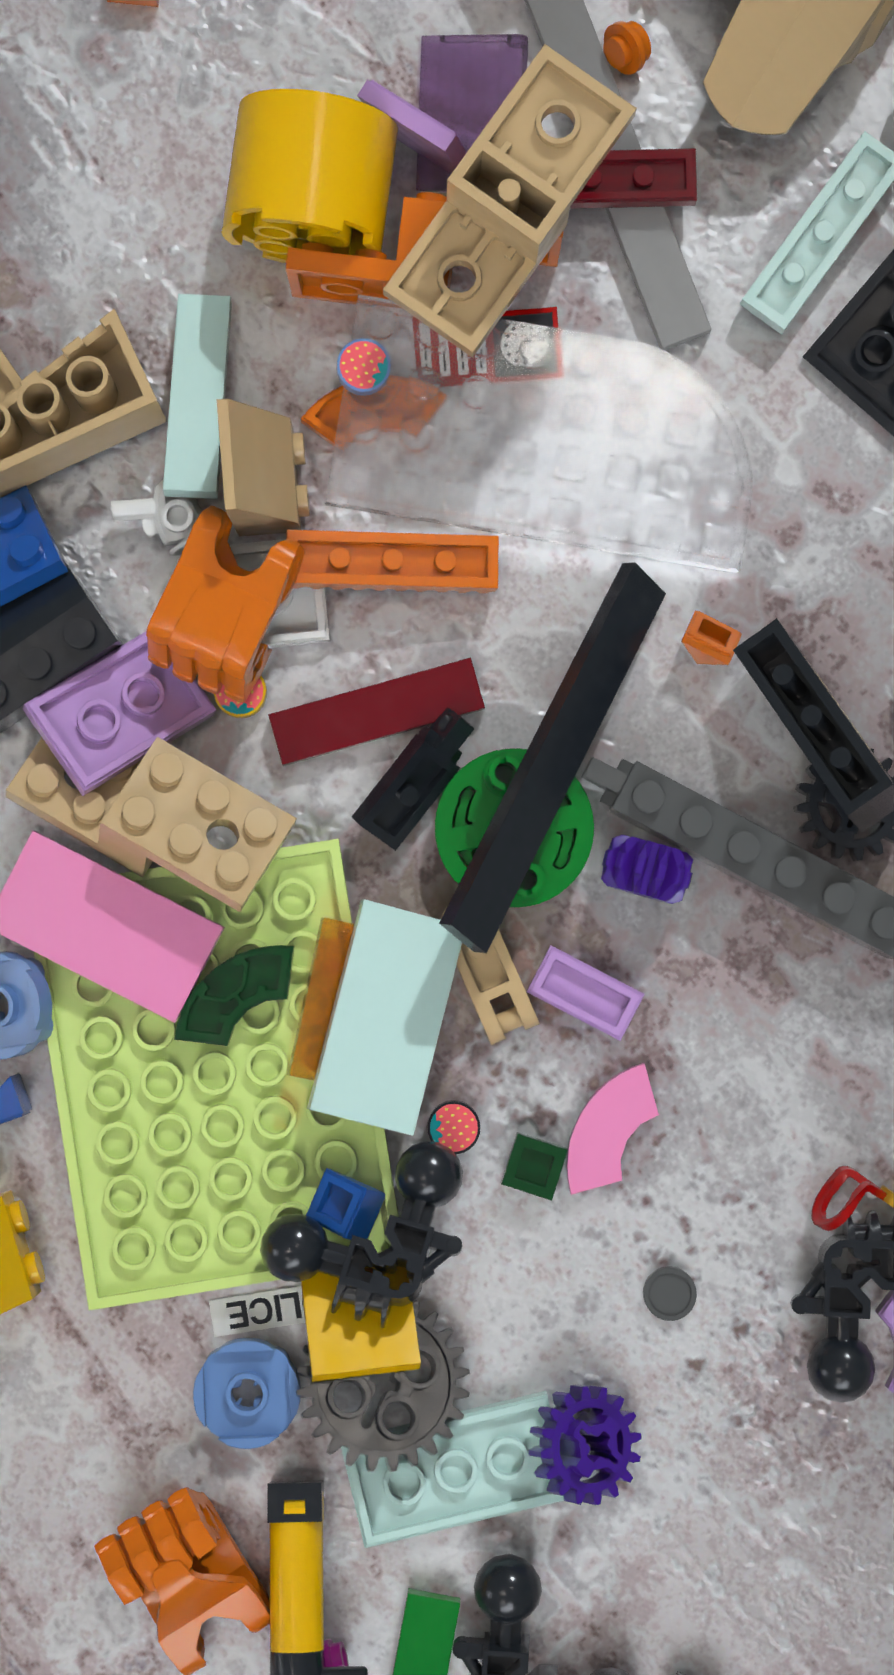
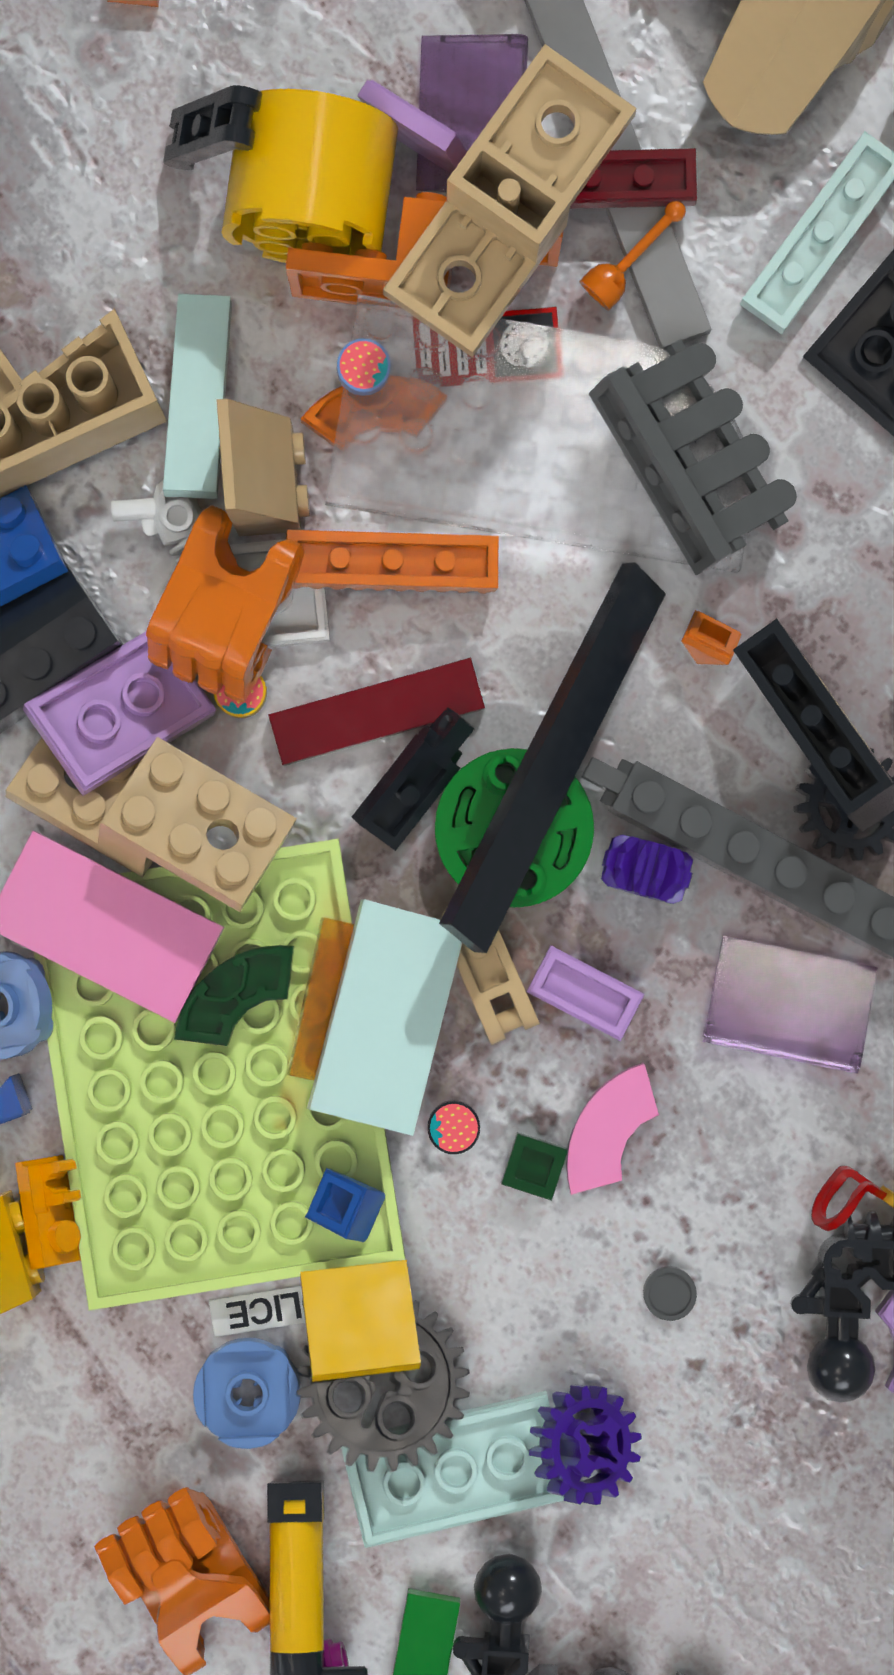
(48, 1211): none -> light orange plate
(212, 126): none -> black plate
(298, 1246): black piece -> none
(607, 281): none -> orange hinge
(626, 46): orange plate -> none
(667, 467): none -> dark grey fence
(790, 1004): none -> clear purple piece

